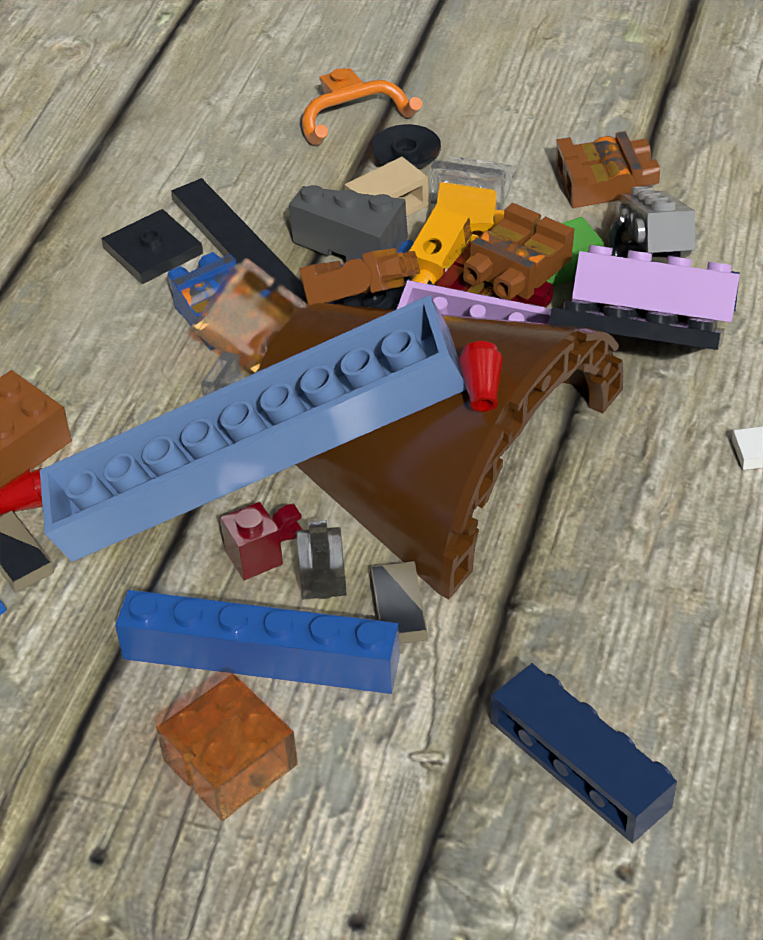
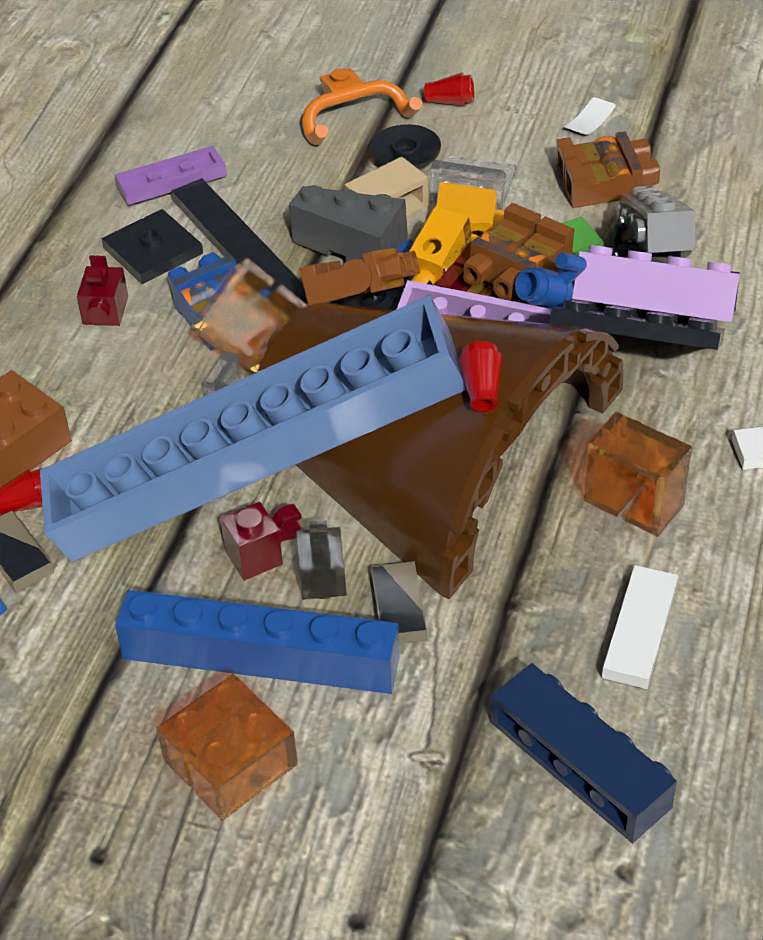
(102, 293): none -> dark red brick
(163, 176): none -> medium lavender plate
(451, 90): none -> red cone
(547, 286): none -> blue piece
(591, 116): none -> white sticker
(635, 456): none -> clear orange piece
(640, 627): none -> white tile

